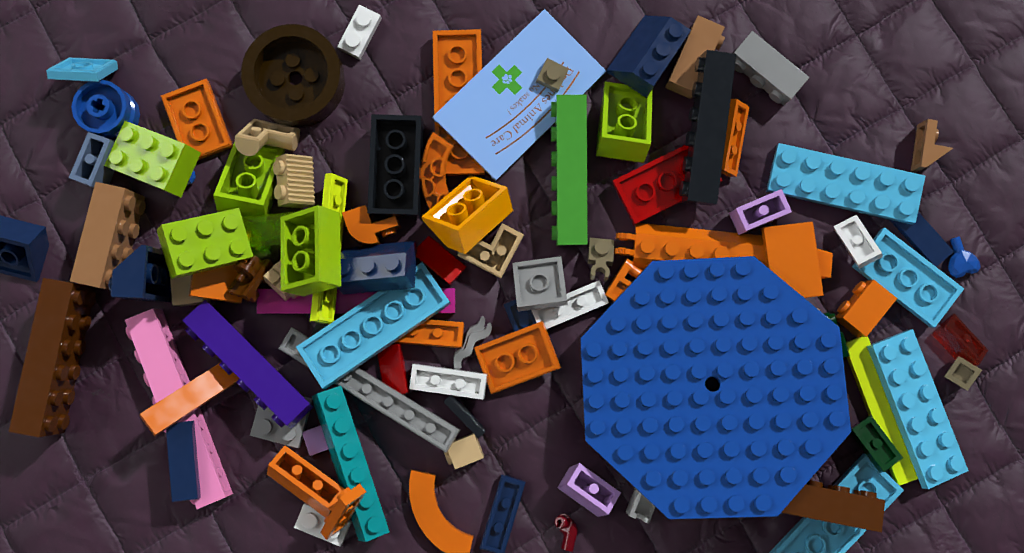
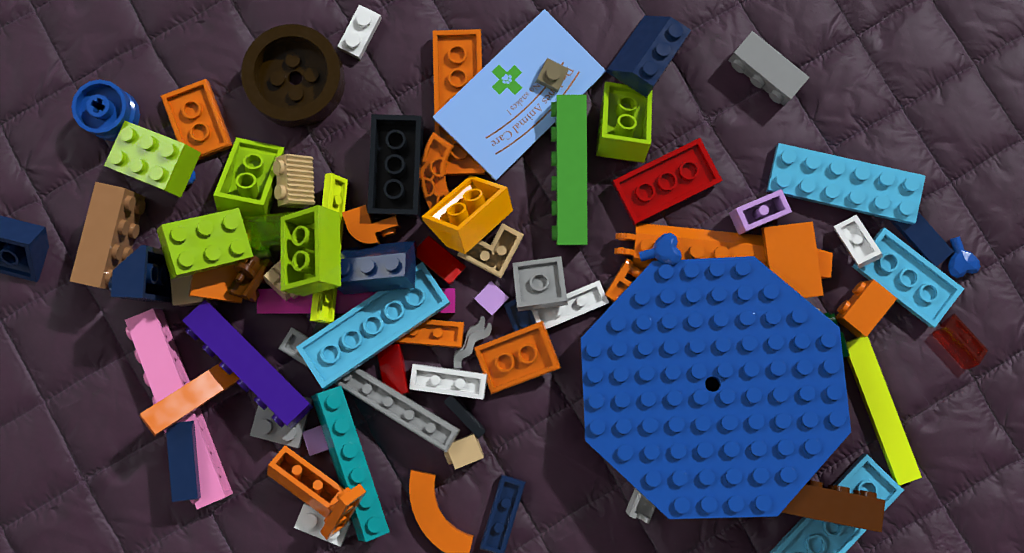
(52, 358): reddish brown brick -> none
(82, 69): medium azure tile -> none
(91, 160): sand blue brick -> none
(261, 133): tan brick -> none
(491, 298): none -> lavender tile
(569, 530): dark red arm -> none
(589, 490): lavender brick -> none
(601, 254): dark tan plate -> none
(664, 250): none -> blue rock
(703, 36): medium nougat brick -> none
(708, 127): black brick -> none
(734, 137): orange plate -> none
(875, 444): dark green plate -> none
(917, 409): medium azure plate -> none
(925, 150): medium nougat slope -> none
(962, 373): dark tan plate -> none

